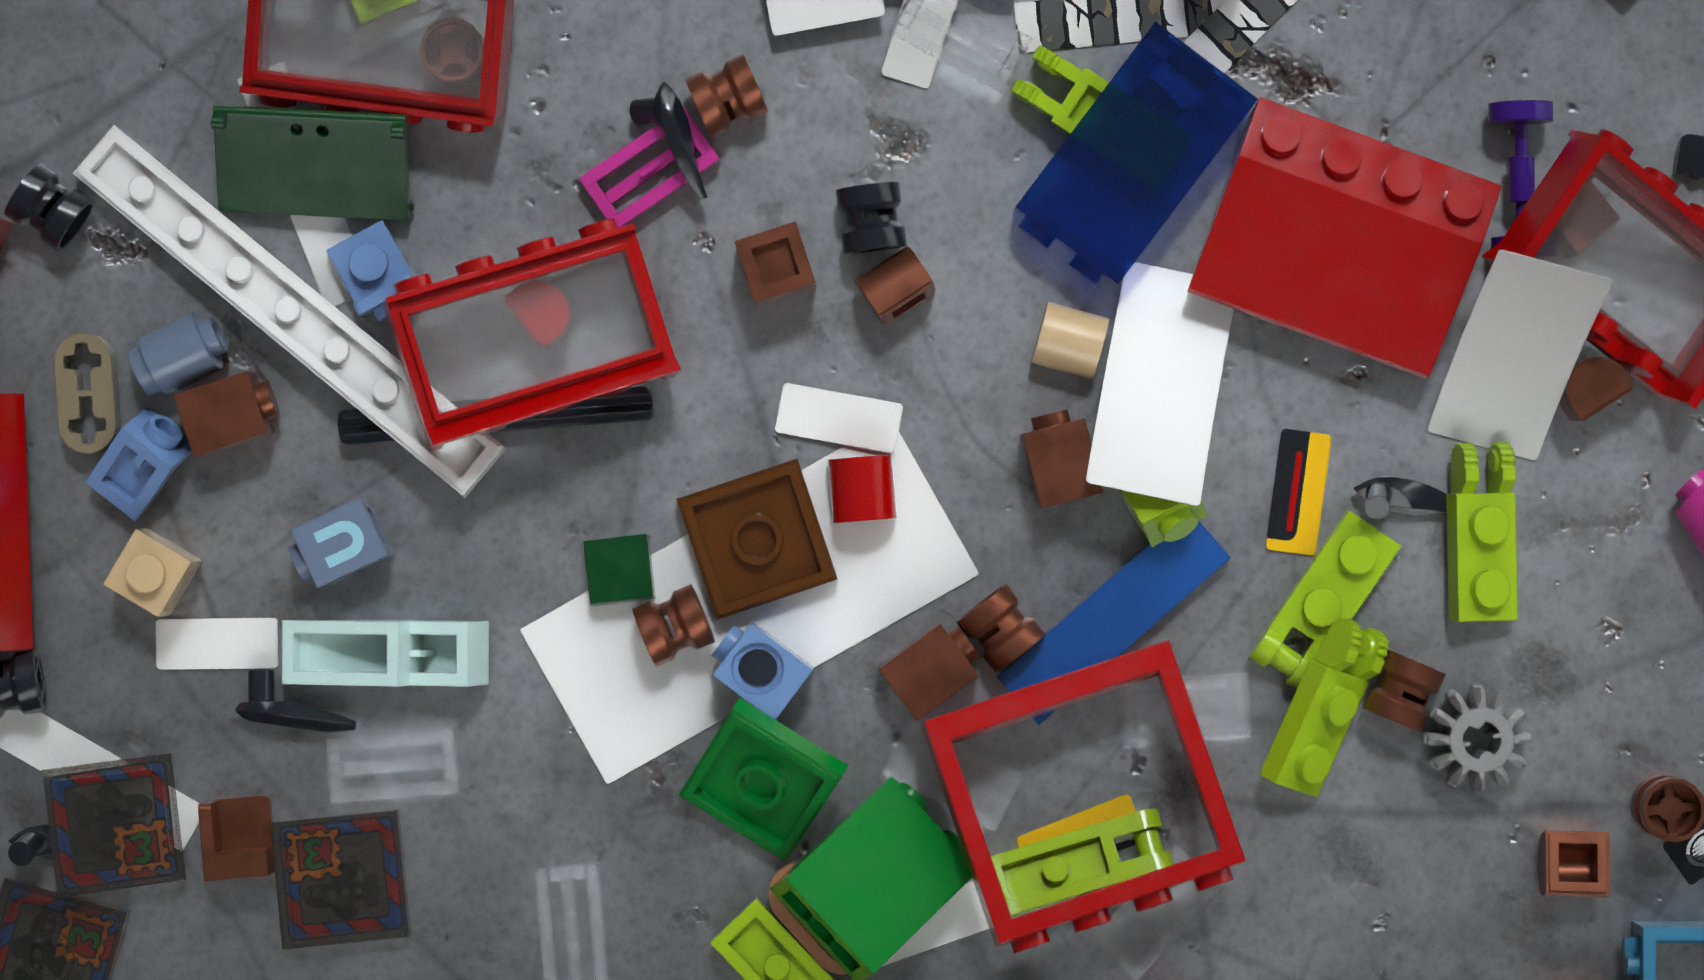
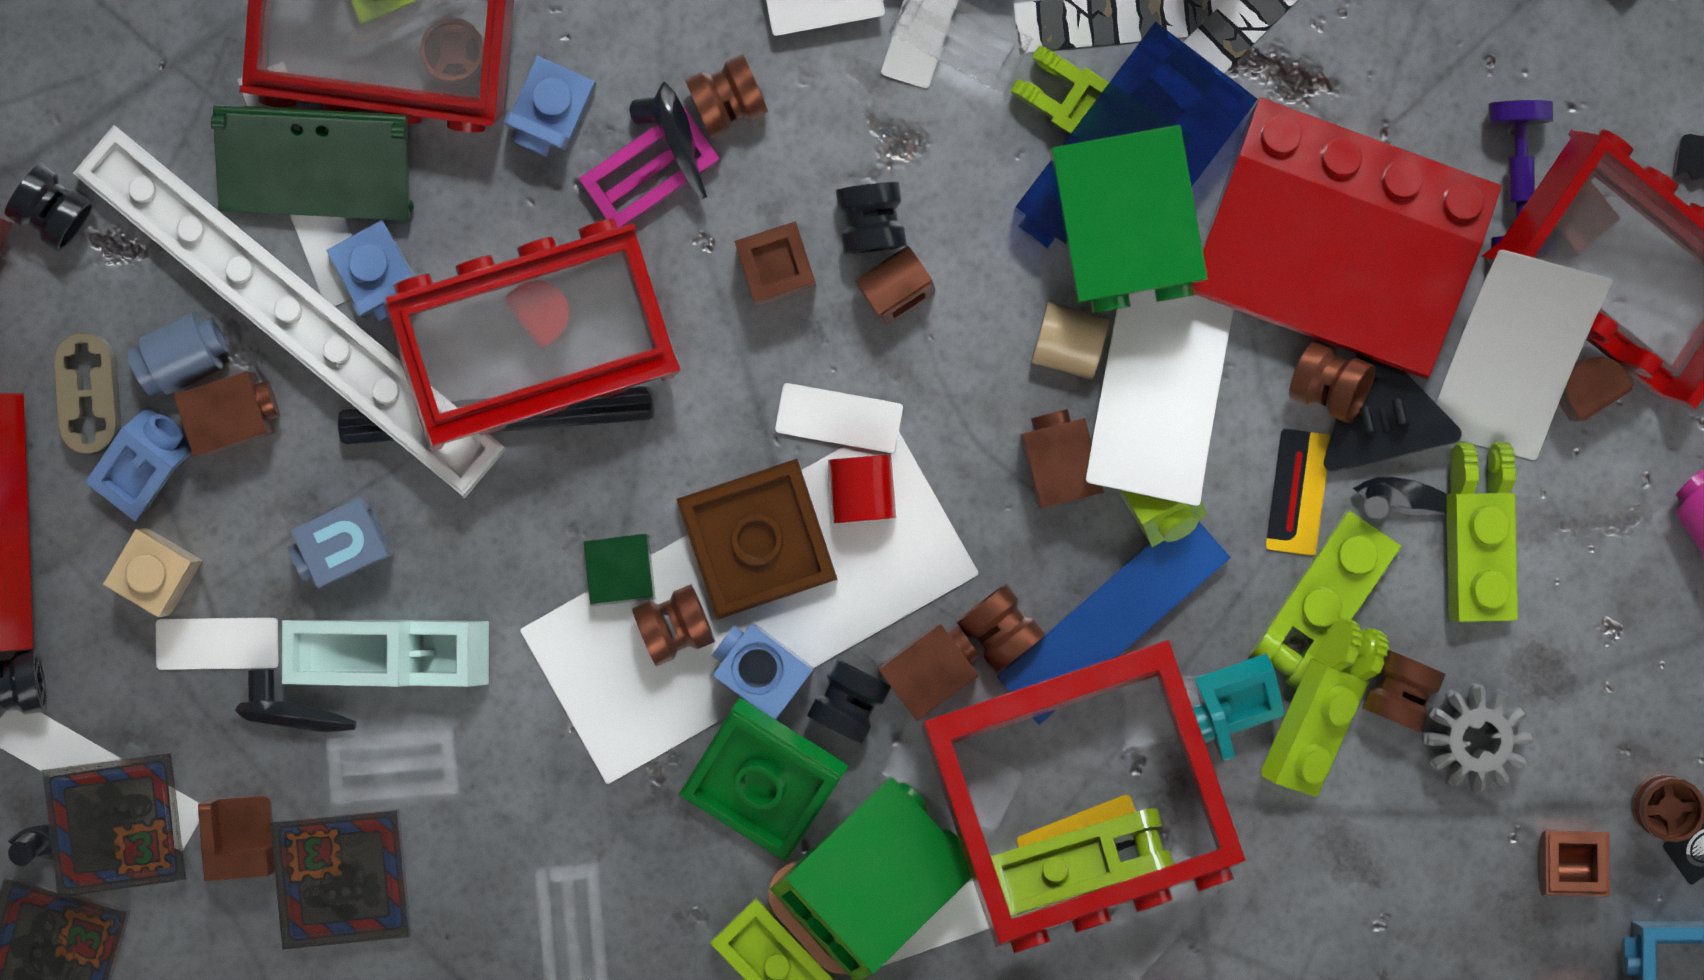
(549, 107): none -> medium blue bracket
(841, 714): none -> black wheel
(1129, 217): none -> green brick
(1236, 700): none -> teal bracket
(1332, 381): none -> copper wheel
(1391, 423): none -> black piece

